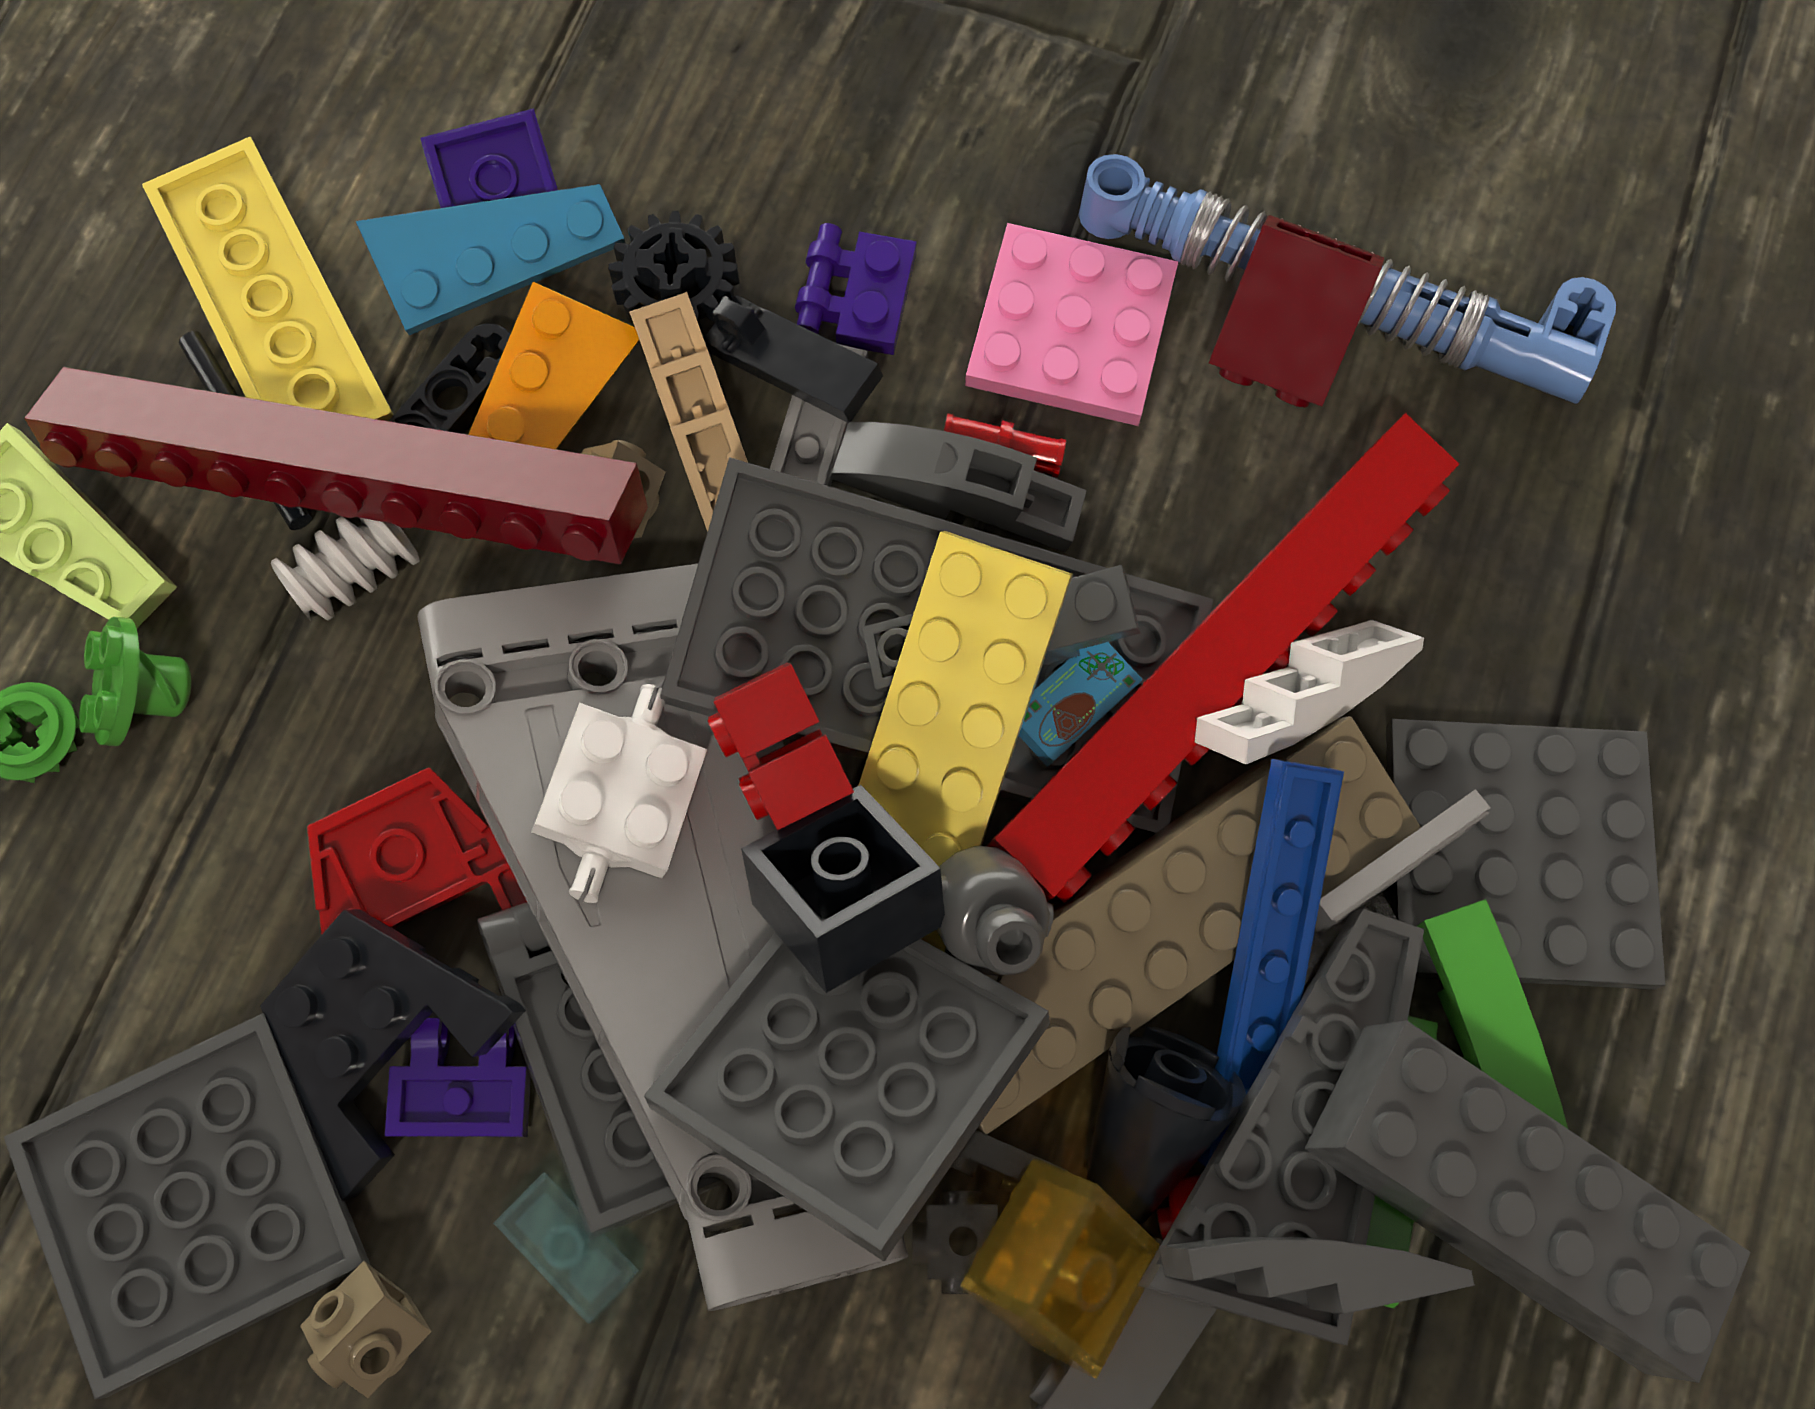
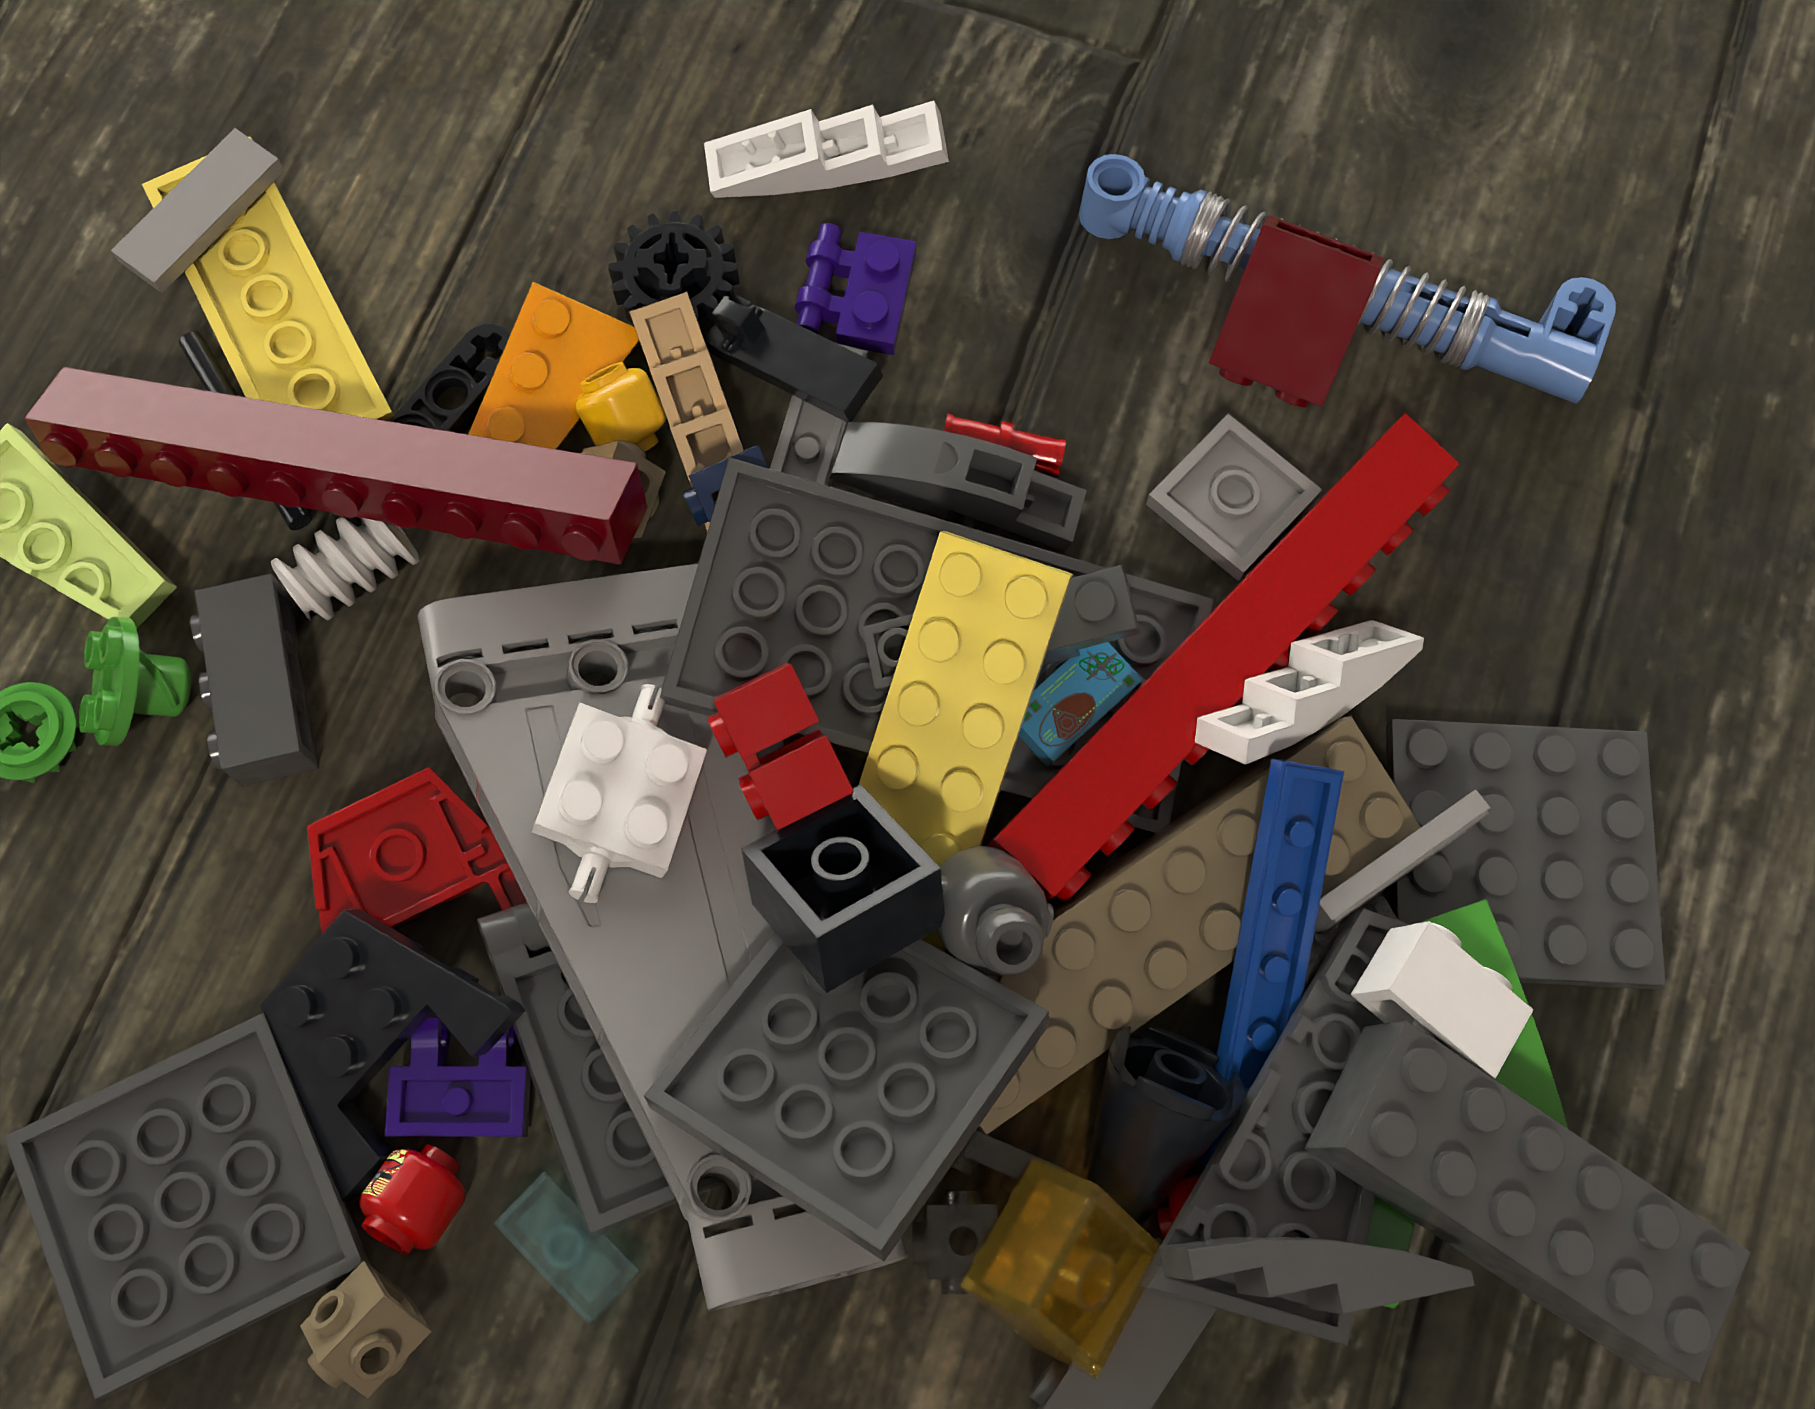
(198, 210): none -> light grey tile
(253, 681): none -> dark grey brick
(412, 1199): none -> red head
(476, 252): dark azure wing -> none
(489, 160): dark purple plate -> none
(621, 406): none -> yellow head
(710, 480): none -> dark blue bracket
(825, 154): none -> white slope
(1071, 324): bright pink plate -> none
(1233, 497): none -> light grey plate
(1444, 992): none -> white brick

